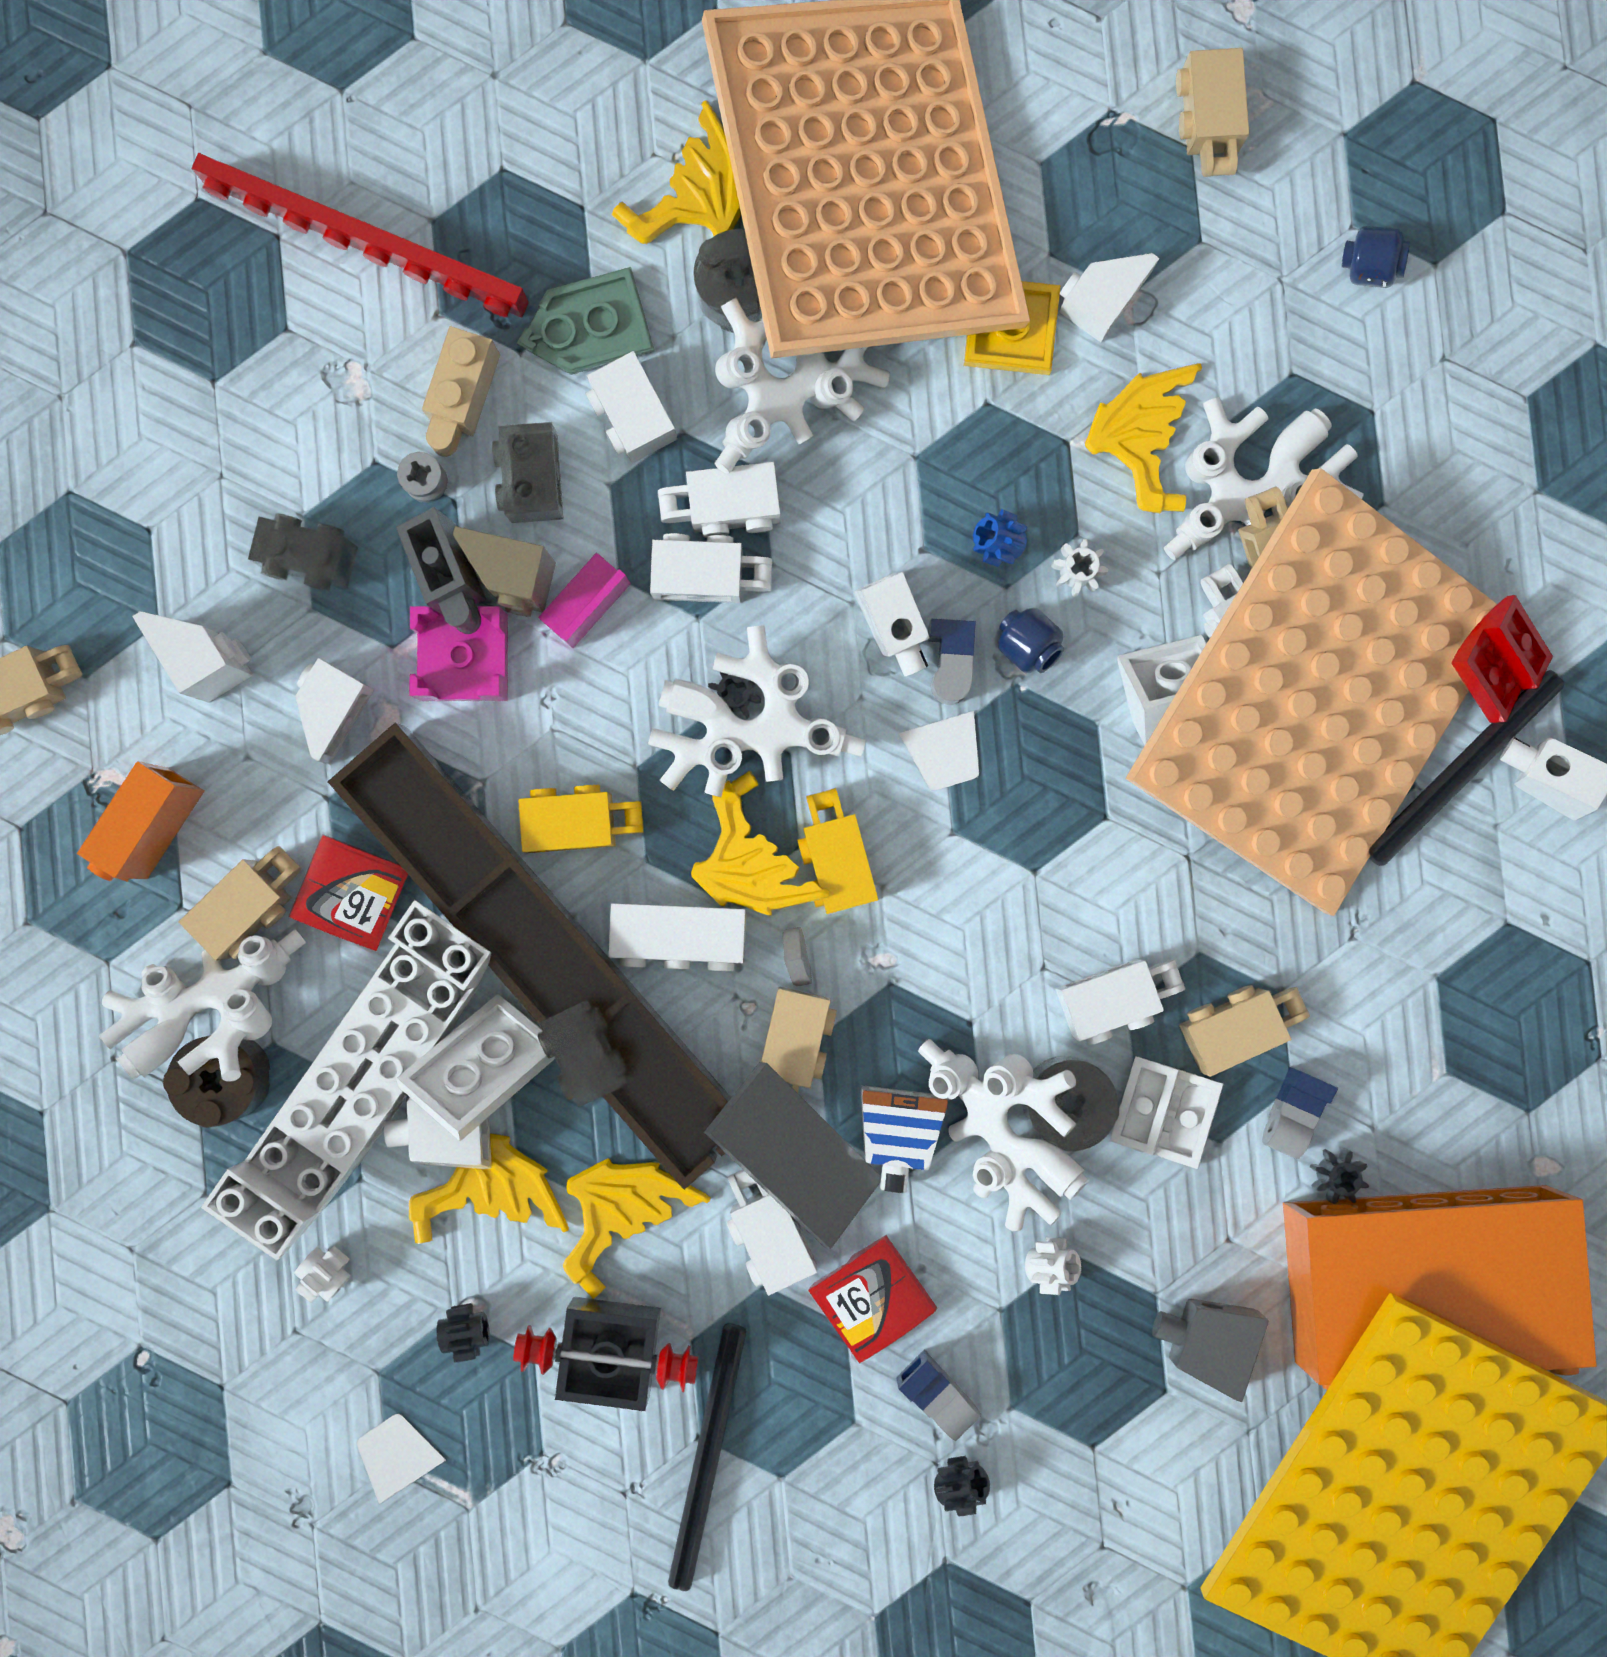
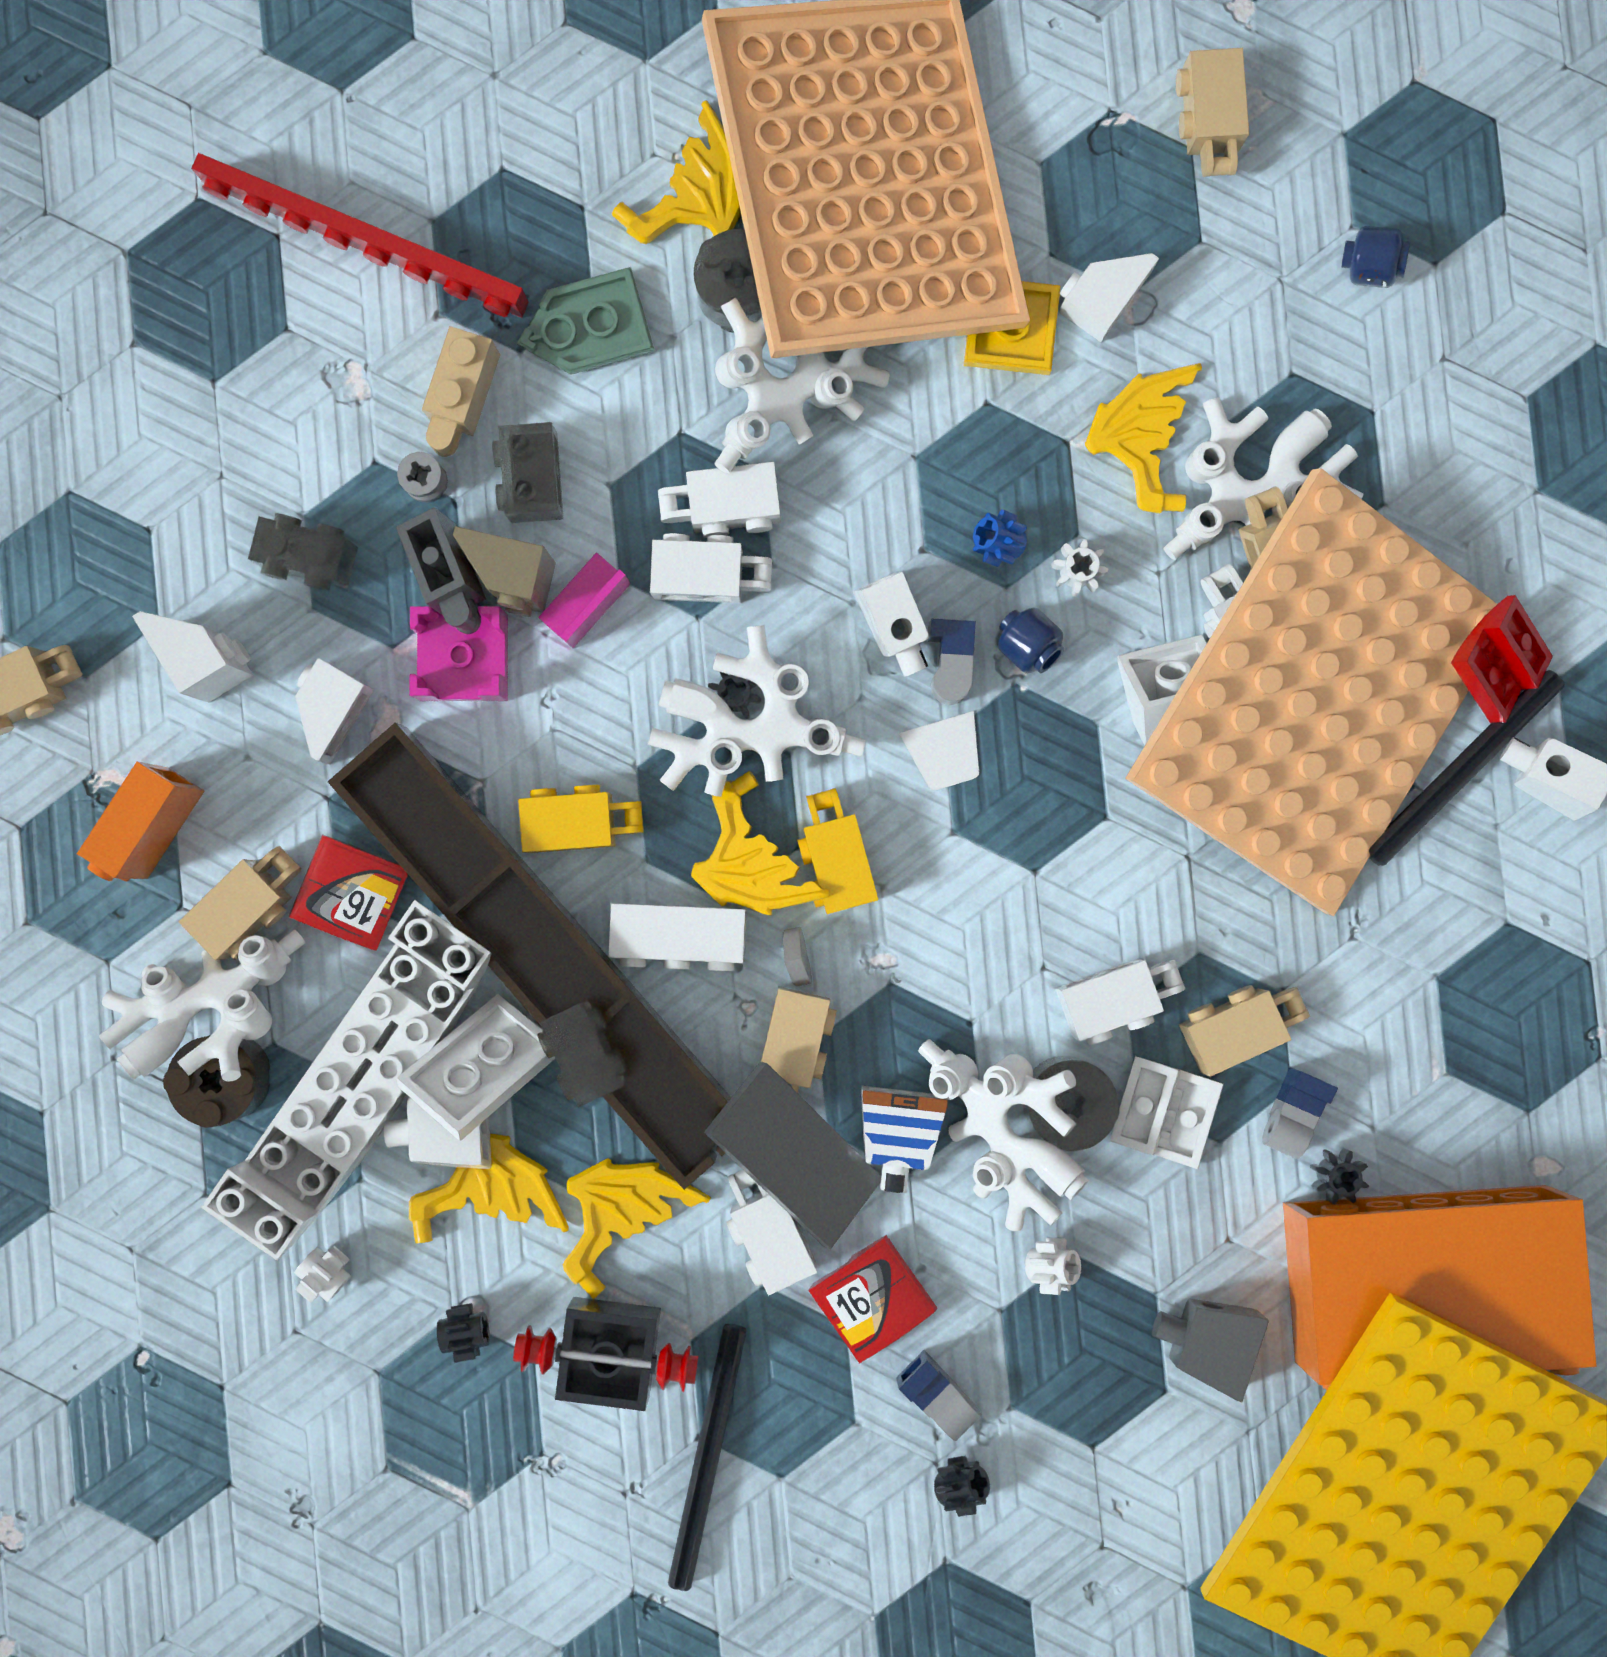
(396, 1456): white sticker -> none
(631, 407): white brick -> none

